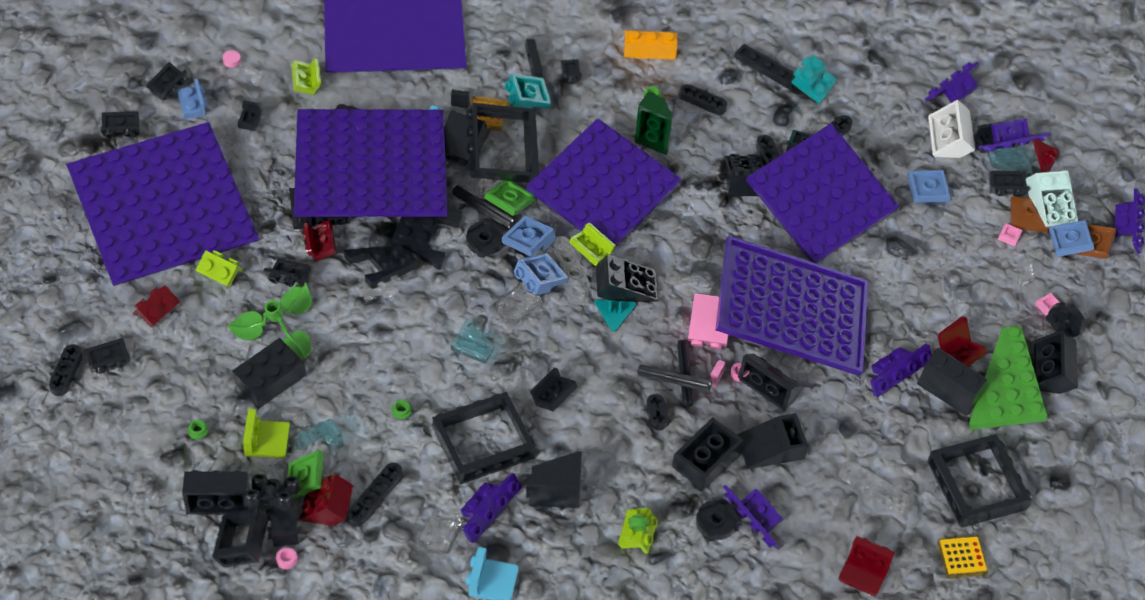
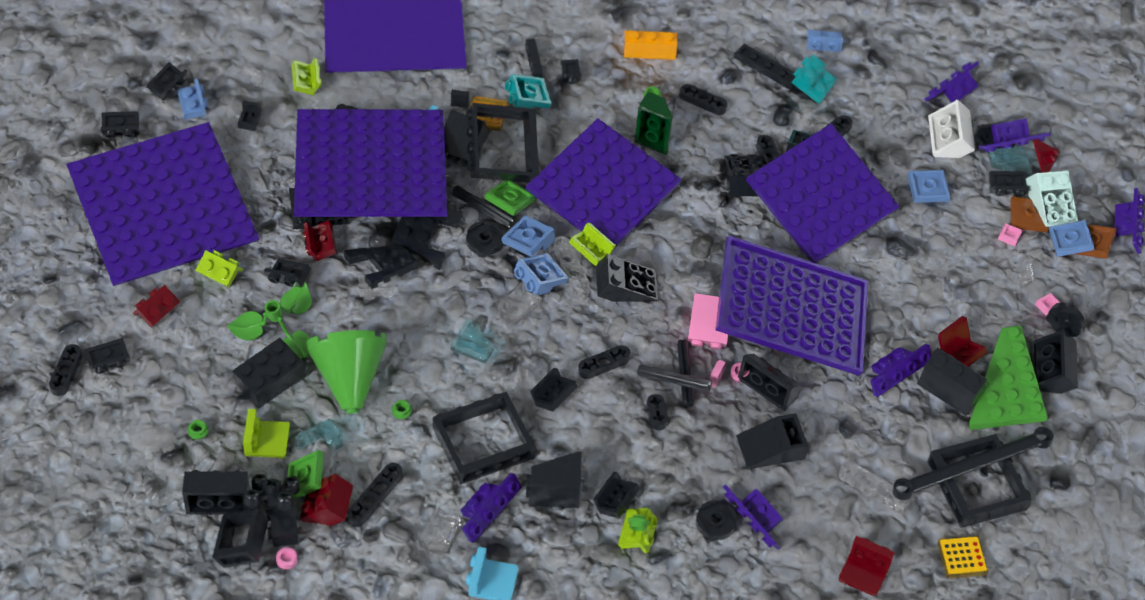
(231, 58): bright pink tile -> none
(348, 364): none -> bright green cone
(598, 368): none -> black beam
(614, 312): teal piece -> none
(615, 496): none -> black bracket
(707, 453): black brick -> none
(824, 40): none -> medium blue bracket
(972, 463): none -> black piece

